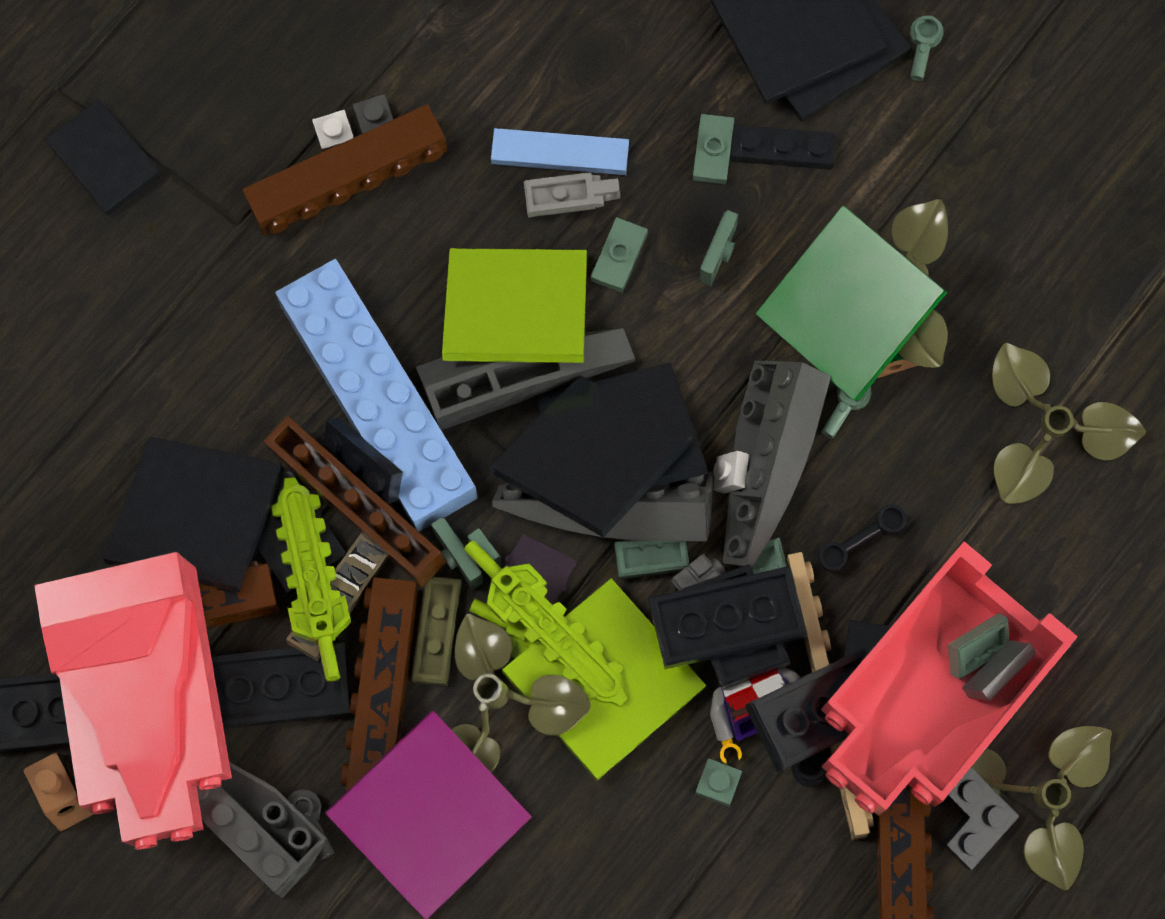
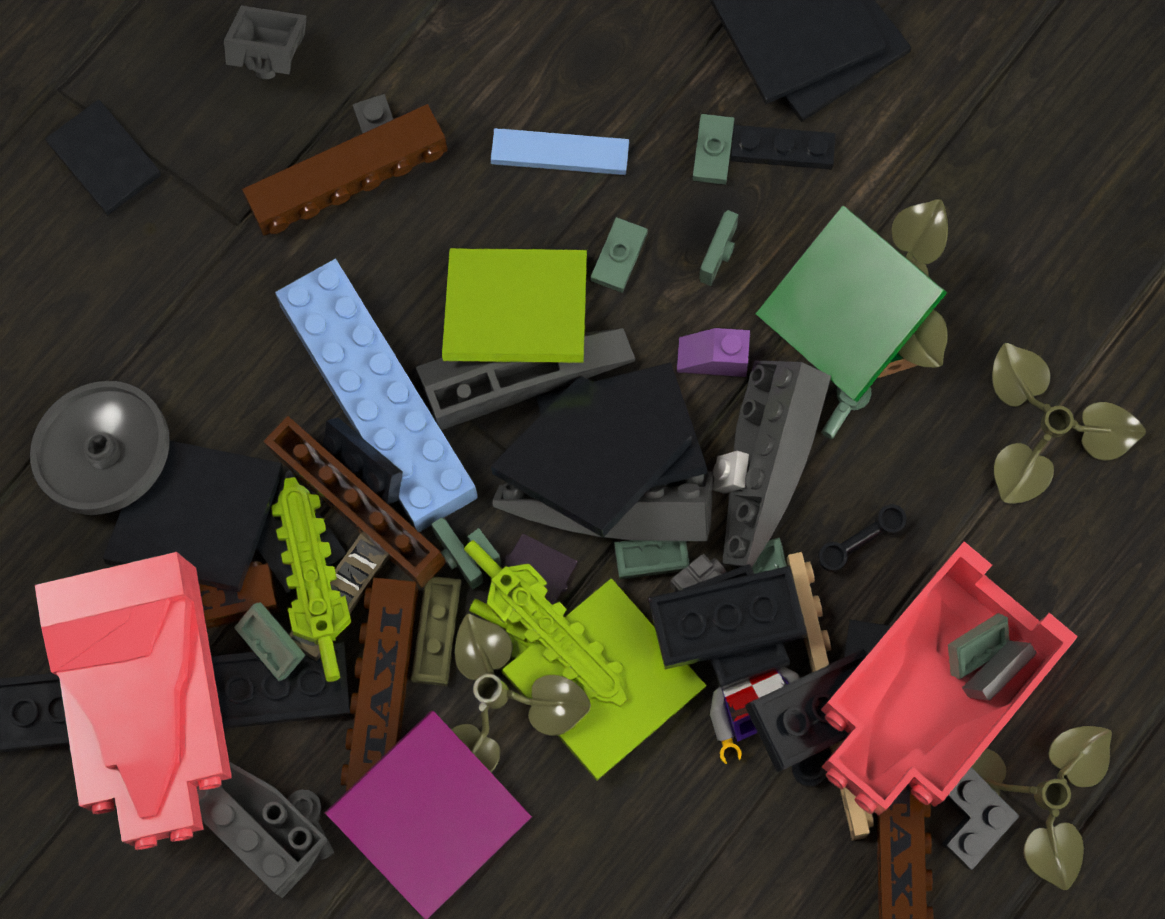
(56, 789): medium nougat torso -> none
(99, 447): none -> dark grey dish
(264, 40): none -> dark grey brick
(269, 641): none -> sand green plate
(332, 129): white plate -> none
(568, 193): light grey hinge -> none
(714, 352): none -> medium lavender slope
(718, 782): sand green plate -> none
(926, 34): sand green plate -> none

